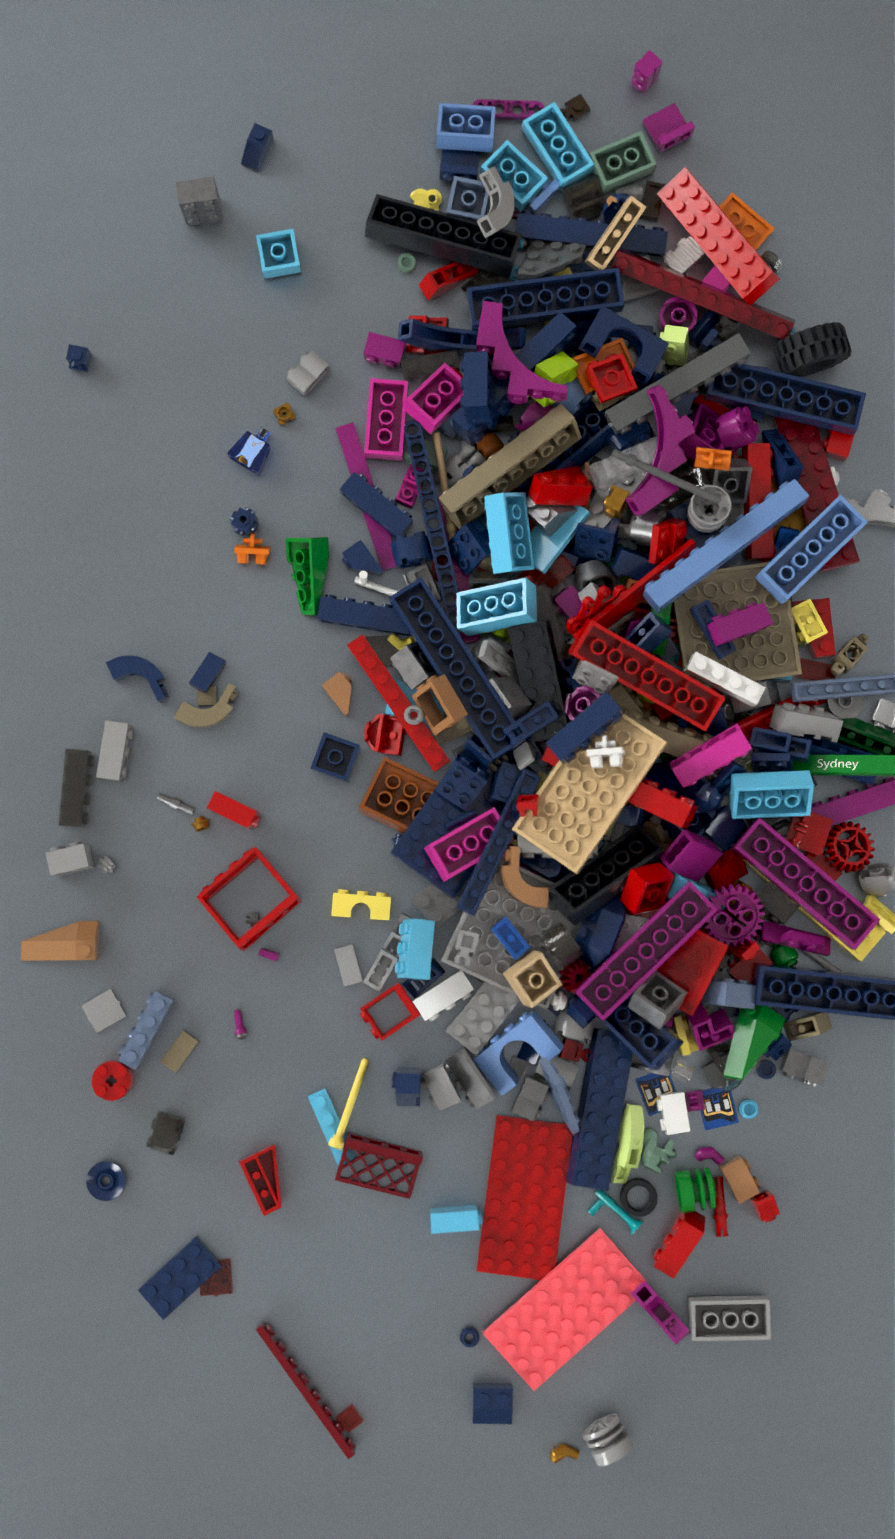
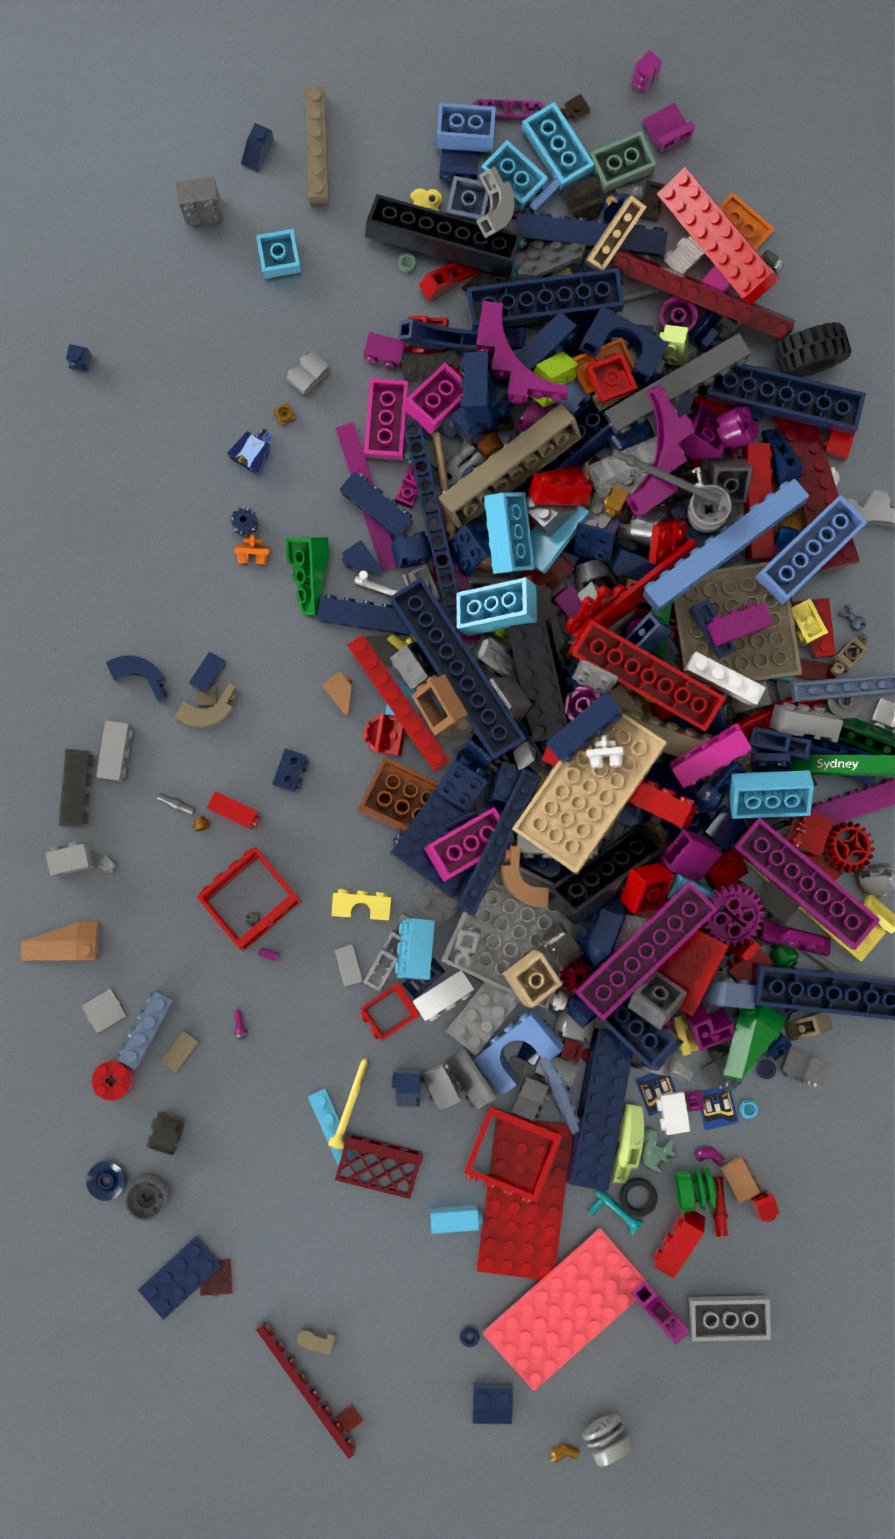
(144, 1208): none -> dark grey wheel
(262, 1176): red wedge -> none
(290, 770): none -> dark blue brick
(317, 146): none -> dark tan brick
(317, 1342): none -> dark tan leg
(335, 757): dark blue brick -> none
(409, 710): light grey plate -> none
(510, 938): blue plate -> none
(522, 1123): none -> red window
(528, 802): red tile -> none
(531, 723): dark blue plate -> none
(713, 458): orange hips -> none
(856, 620): none -> sand blue arm

